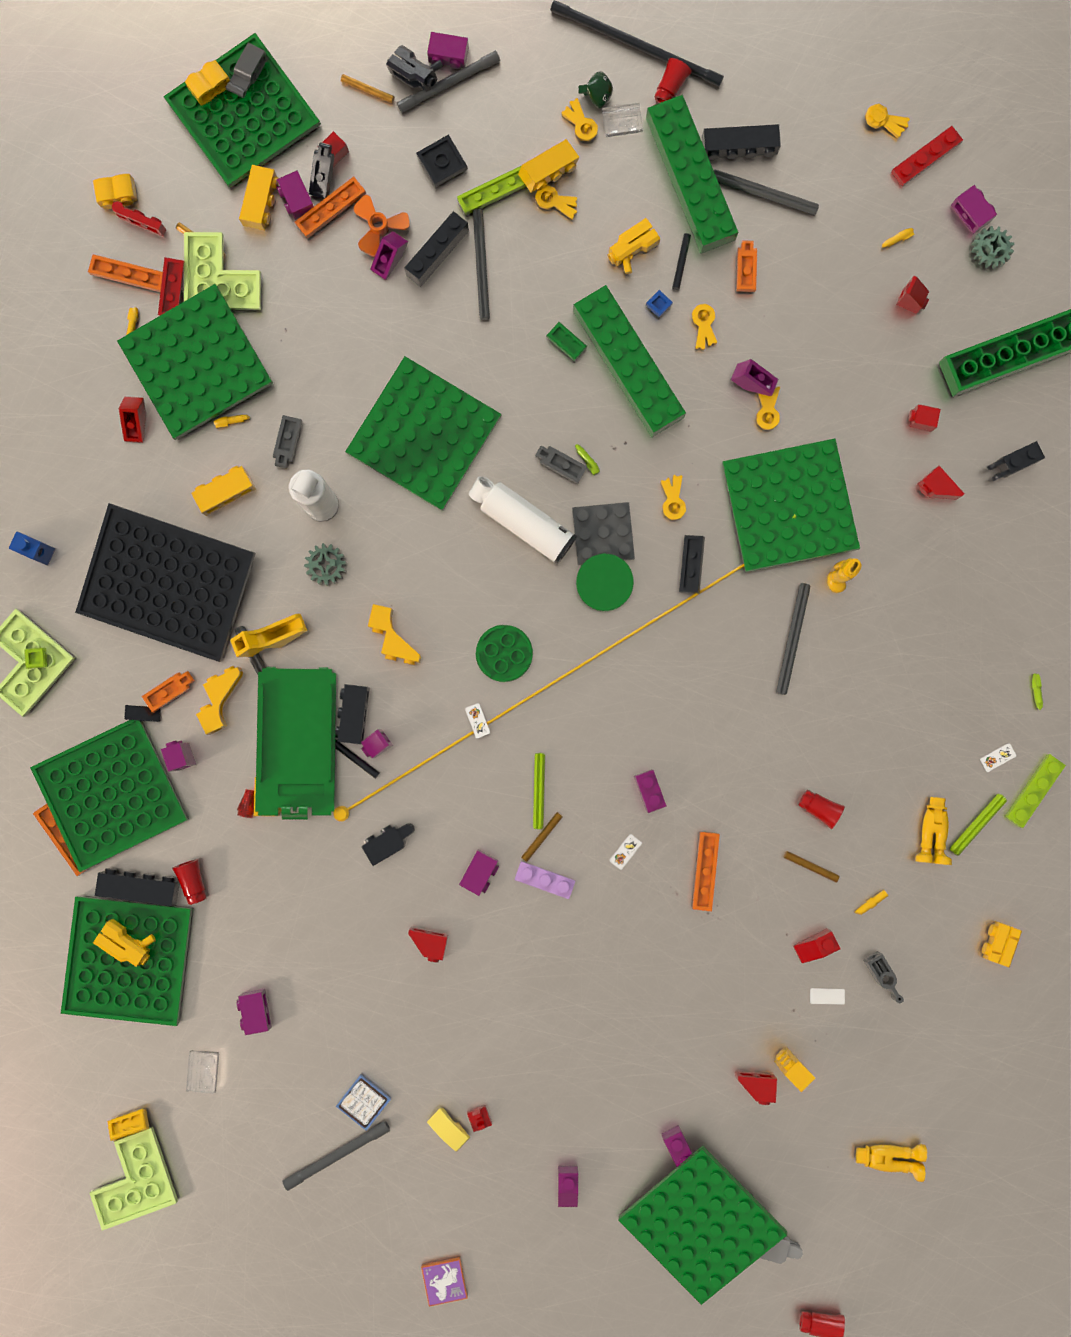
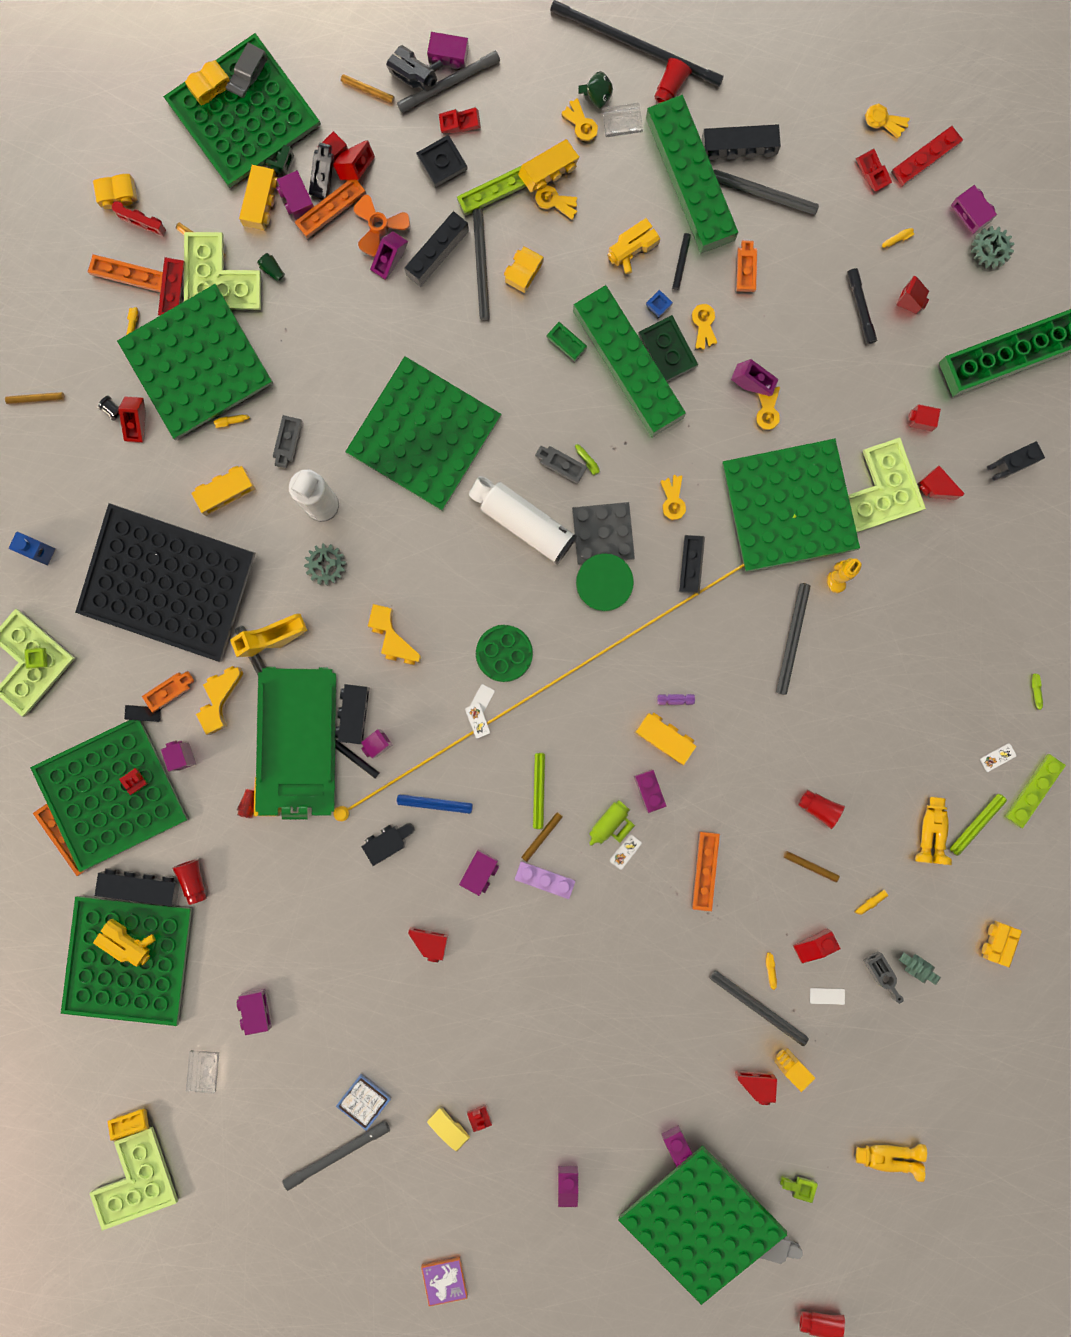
(34, 398): none -> pearl gold bar
(109, 407): none -> black bush
(133, 781): none -> red tile
(270, 266): none -> dark green cone
(283, 159): none -> dark green bracket
(354, 161): none -> red slope
(437, 804): none -> blue axle
(461, 121): none -> red slope
(483, 697): none -> white sticker
(524, 269): none -> yellow brick
(610, 822): none -> lime piece
(666, 738): none -> yellow brick
(668, 348): none -> dark green plate
(676, 699): none -> medium lavender axle
(759, 1008): none -> dark grey axle
(770, 964): none -> yellow piece
(802, 1189): none -> lime plate
(867, 326): none -> black piece
(874, 172): none -> red slope
(894, 489): none -> yellowish green plate
(919, 968): none -> sand green gear

